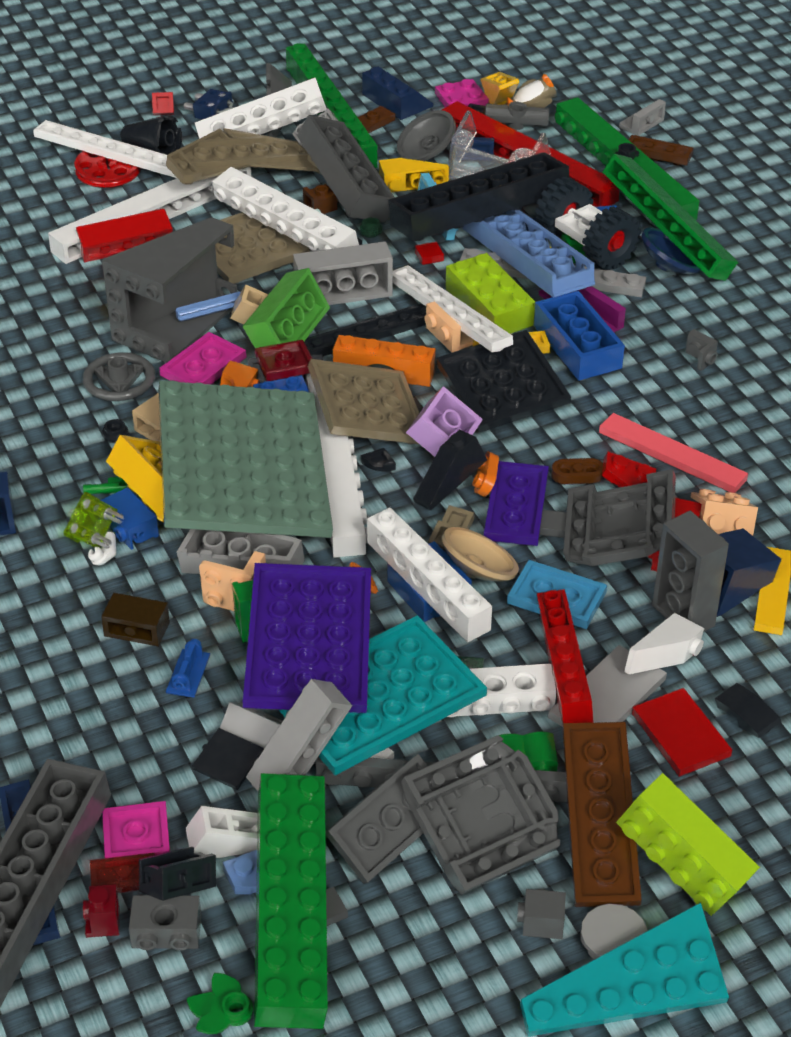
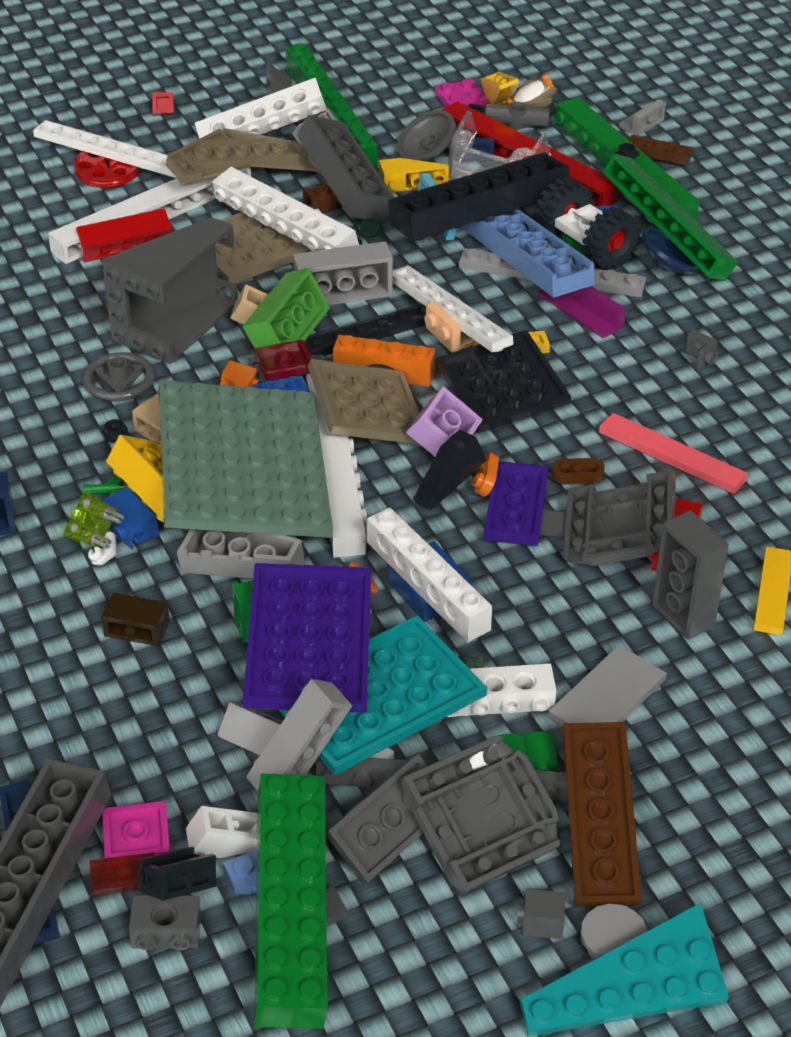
(102, 911): dark red brick -> none
(154, 134): black cone -> none
(188, 670): blue hinge -> none
(202, 360): dark pink plate -> none
(206, 307): medium blue axle -> none
(210, 103): dark blue piece -> none
(217, 1006): green plate -> none
(218, 580): light nougat bracket -> none
(227, 758): black piece -> none
(376, 118): reddish brown plate -> none
(378, 460): black tile -> none
(392, 93): dark blue slope -> none
(429, 253): red tile -> none
(453, 518): dark tan slope -> none
(479, 555): tan dish -> none
(491, 292): lime brick -> none
(565, 658): red slope -> none
(579, 335): blue brick -> none
(582, 593): dark azure plate -> none
(624, 471): red wing -> none
(666, 645): white slope -> none
(681, 732): red tile -> none
(687, 844): lime brick -> none
(726, 512): light nougat bracket -> none
(746, 570): dark blue slope -> none
(751, 711): black slope -> none

